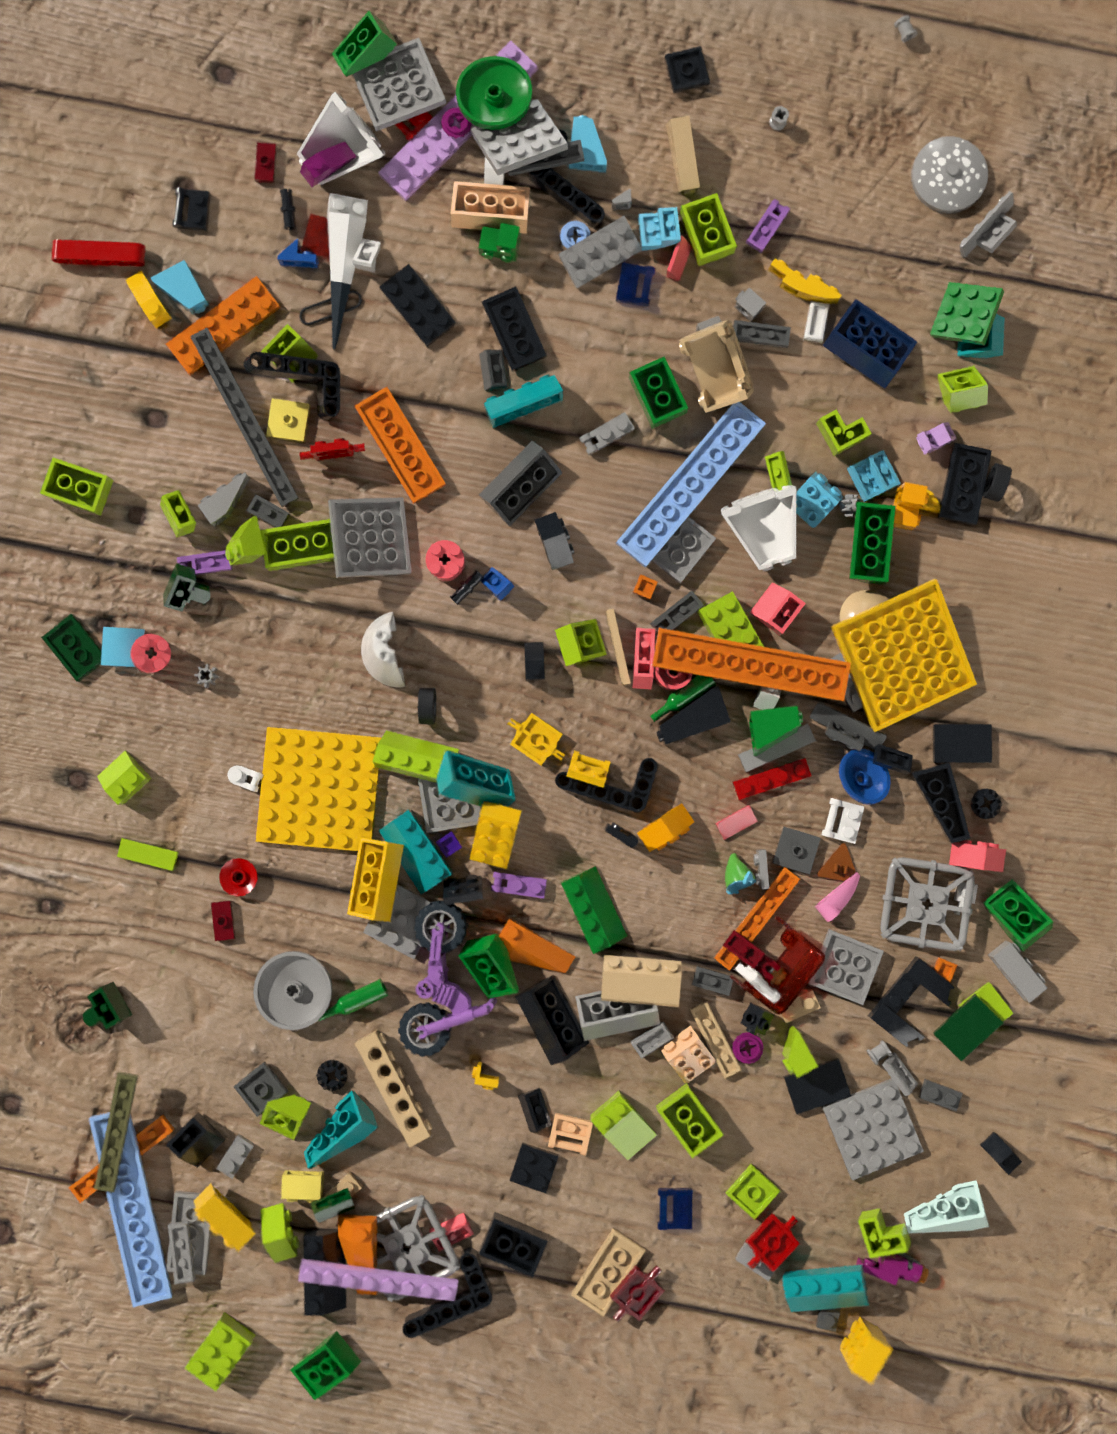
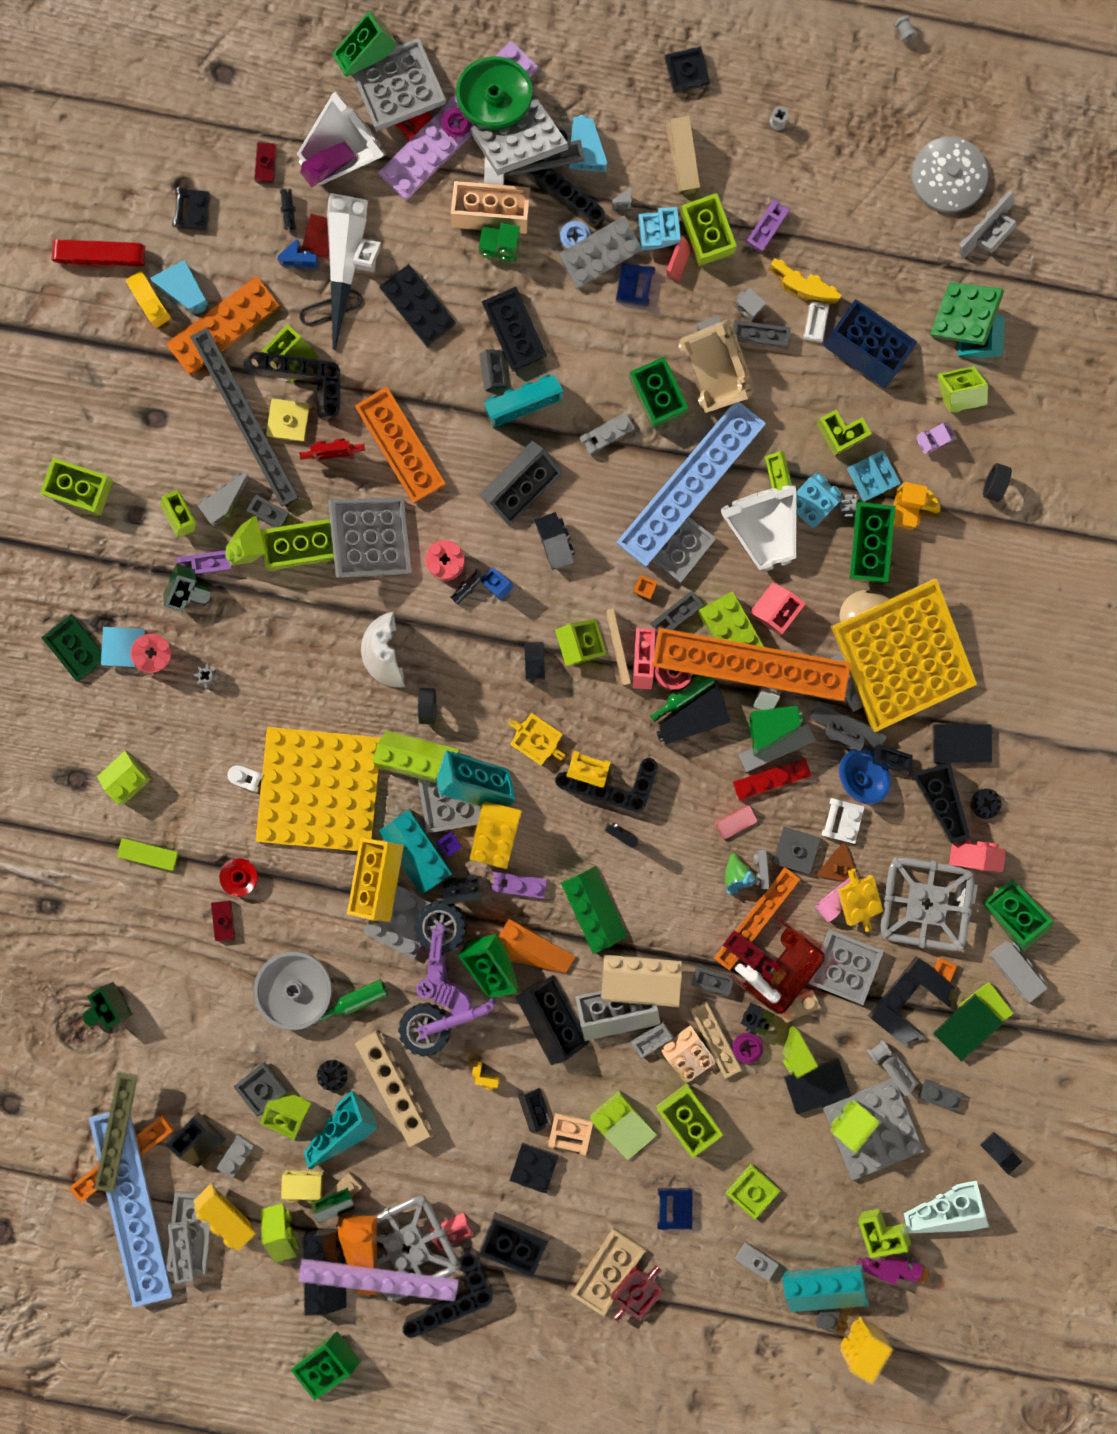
(220, 1351): lime brick -> none
(666, 828): light orange brick -> none
(772, 1242): red plate -> none
(854, 1125): none -> lime slope
(860, 900): none -> yellow plate
(964, 484): black plate -> none

